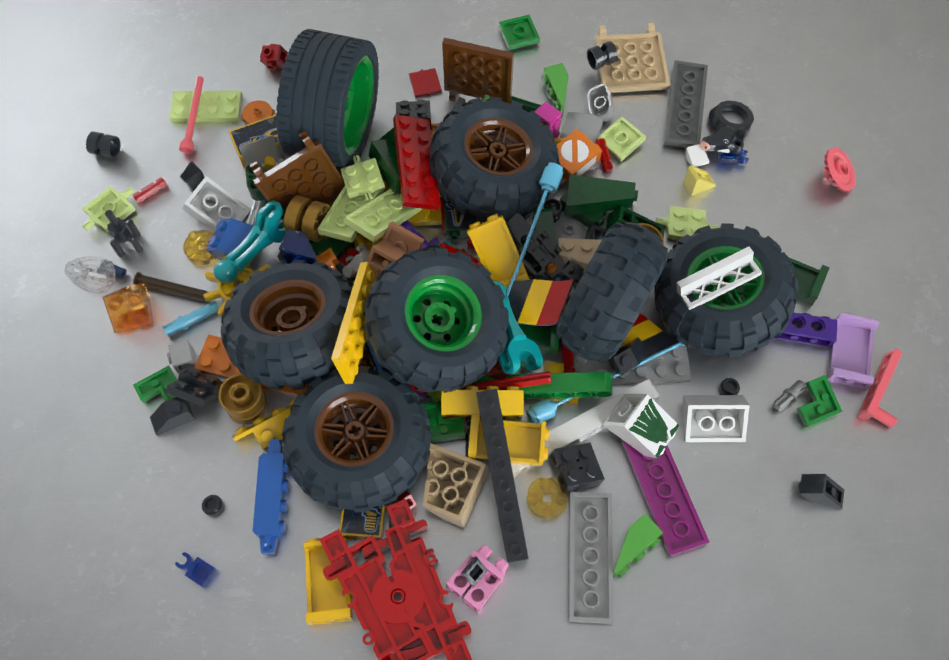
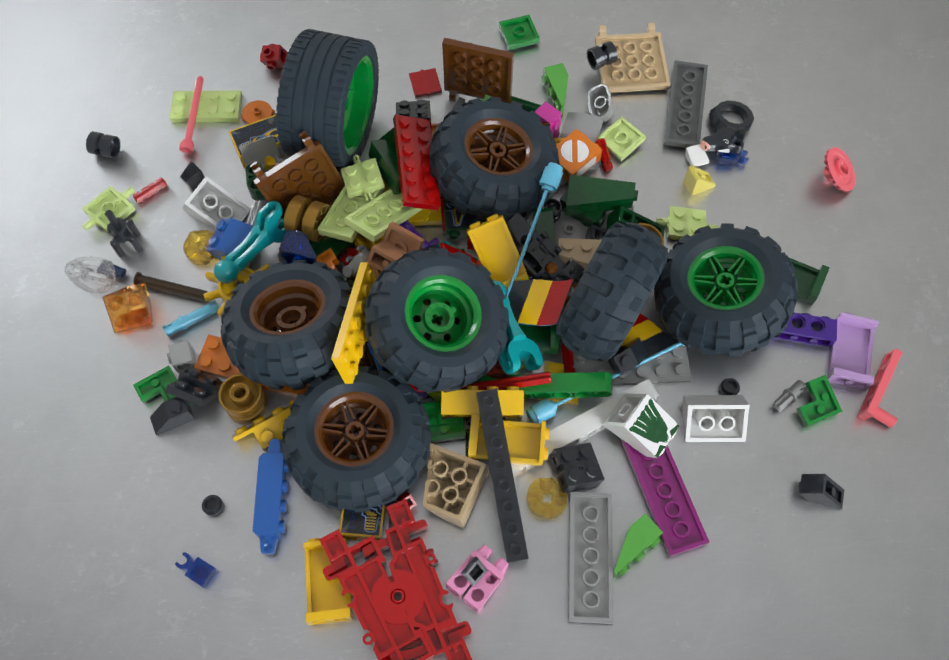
(715, 272): white fence -> none

